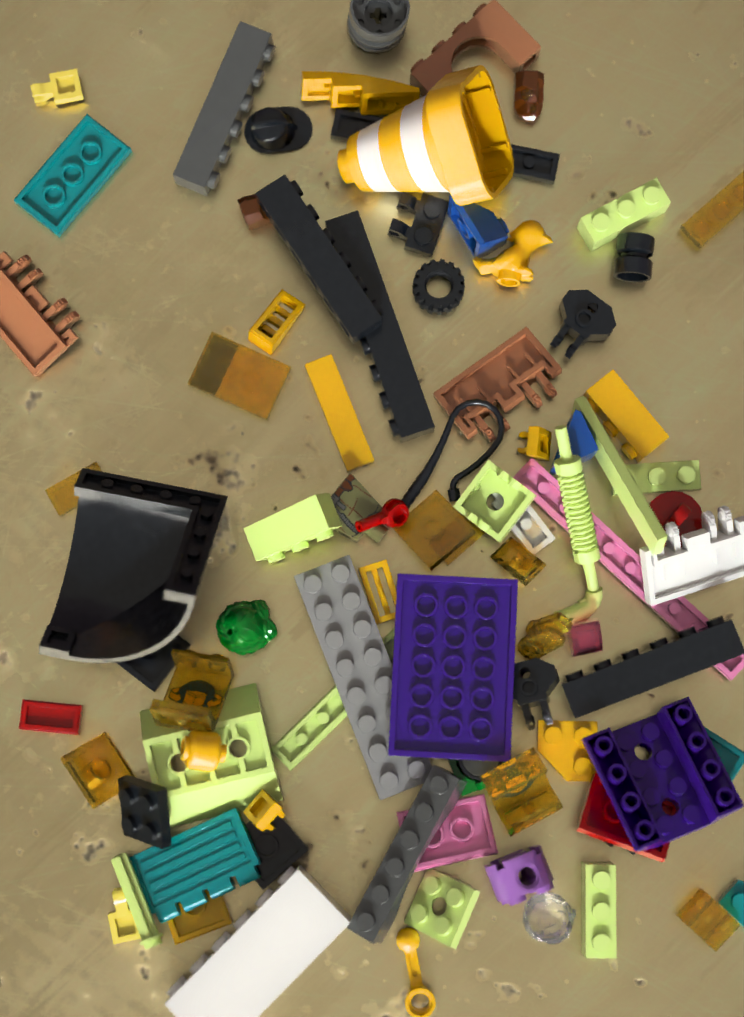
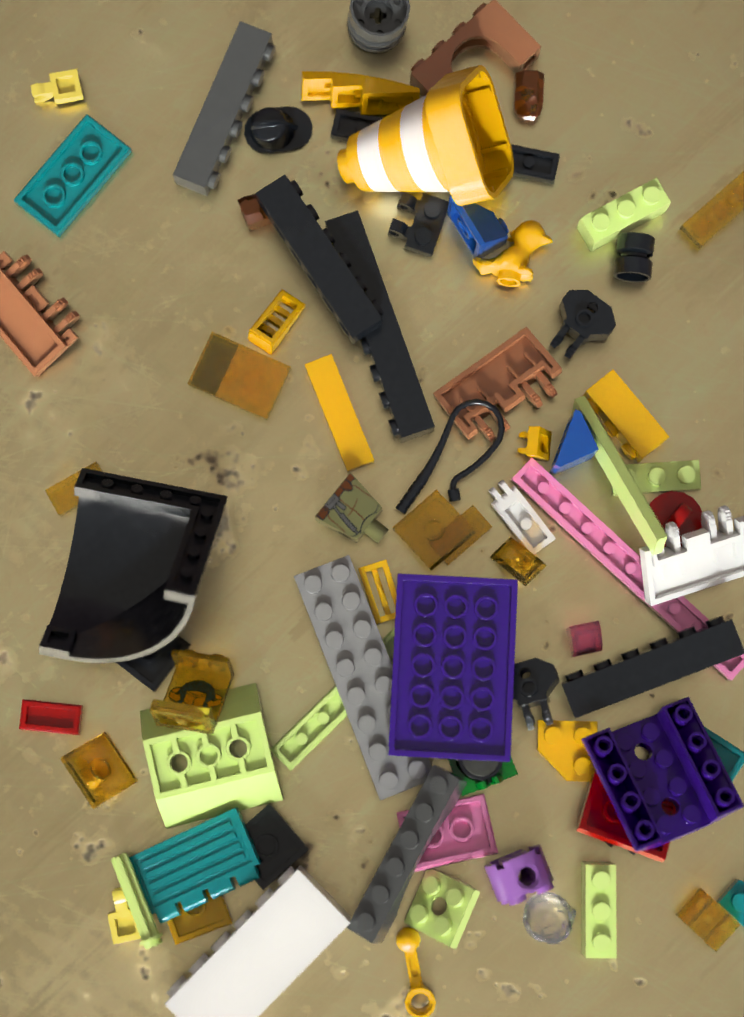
(144, 811): black plate -> none
(202, 750): yellow head -> none
(249, 626): green hair -> none
(263, 811): yellow tile -> none
(293, 528): yellowish green brick -> none
(392, 514): red plate -> none
(443, 269): black tyre -> none
(474, 501): yellowish green piece -> none
(521, 791): clear yellow panel -> none
(544, 635): clear yellow piece -> none
(580, 526): yellowish green piece -> none

